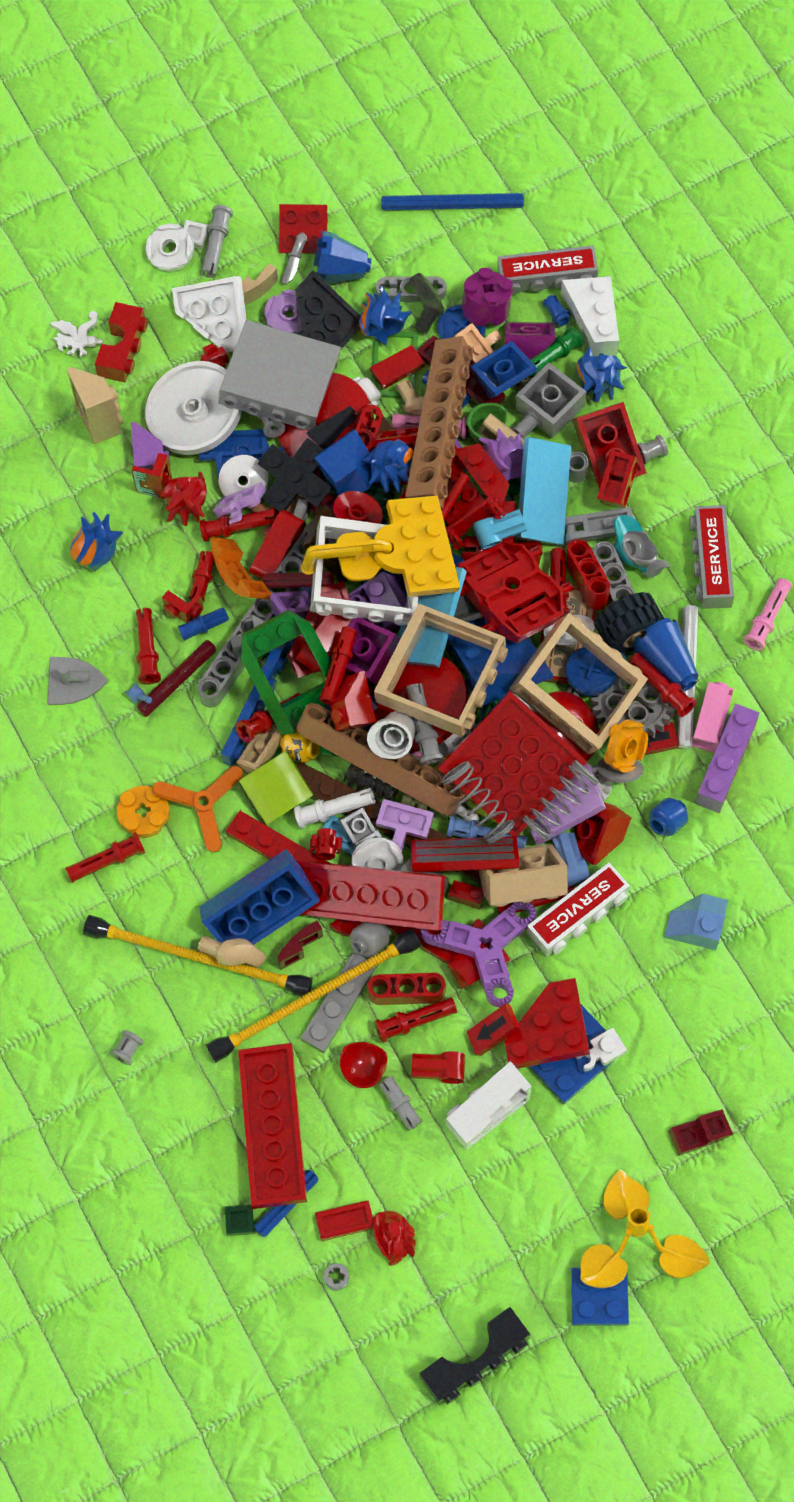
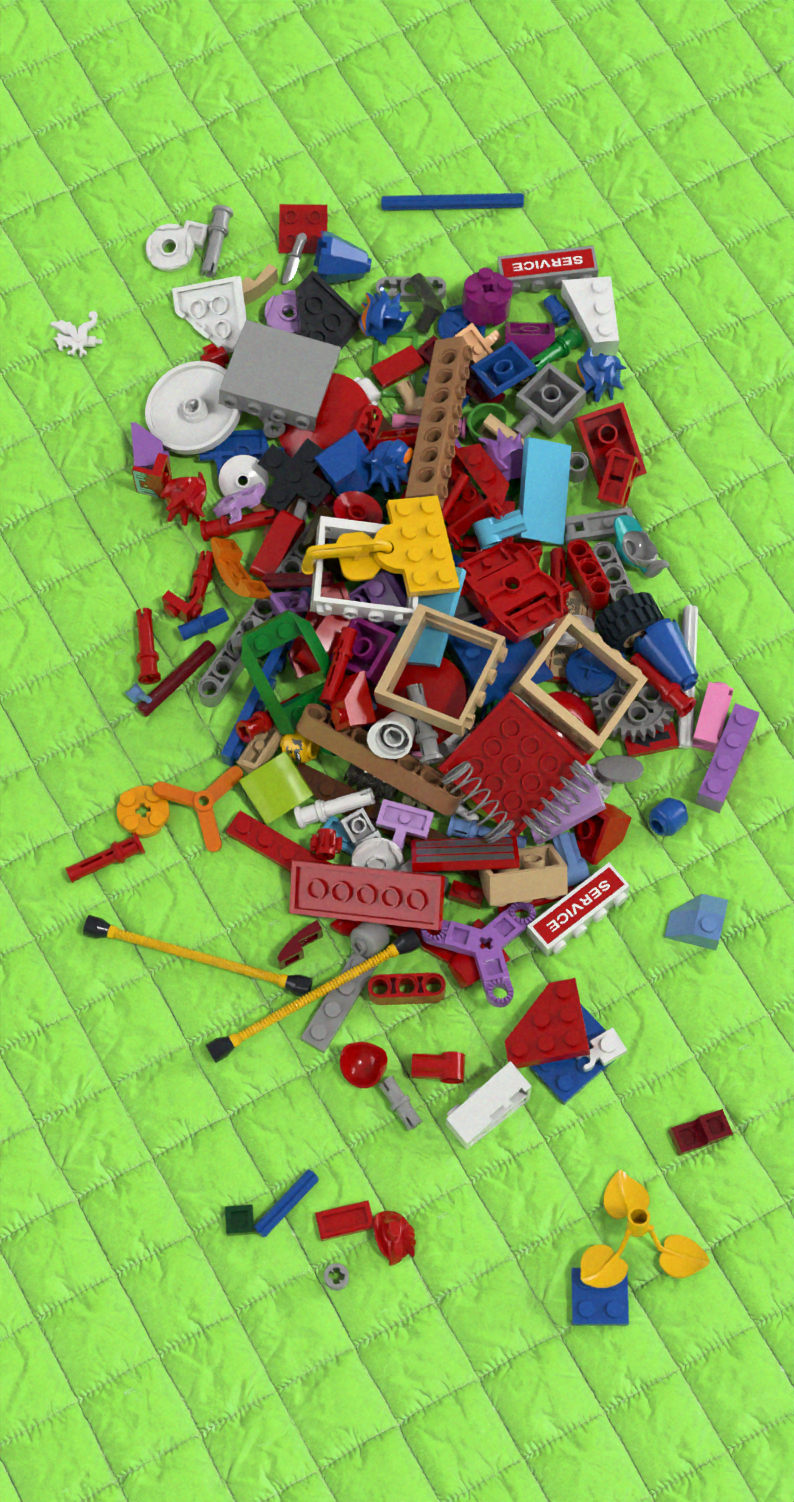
(72, 680): light grey shield -> none
(94, 543): blue hair -> none
(96, 404): tan slope -> none
(117, 360): red arch -> none
(126, 1047): light grey bush -> none
(232, 951): tan arm -> none
(260, 901): blue slope -> none
(272, 1126): red plate -> none
(332, 428): black slope -> none
(401, 1023): red pin -> none
(447, 1378): black arch -> none
(493, 1029): red tile -> none
(626, 745): light orange plate -> none
(653, 449): light grey bush -> none
(713, 557): brick -> none
(764, 623): bright pink pin -> none

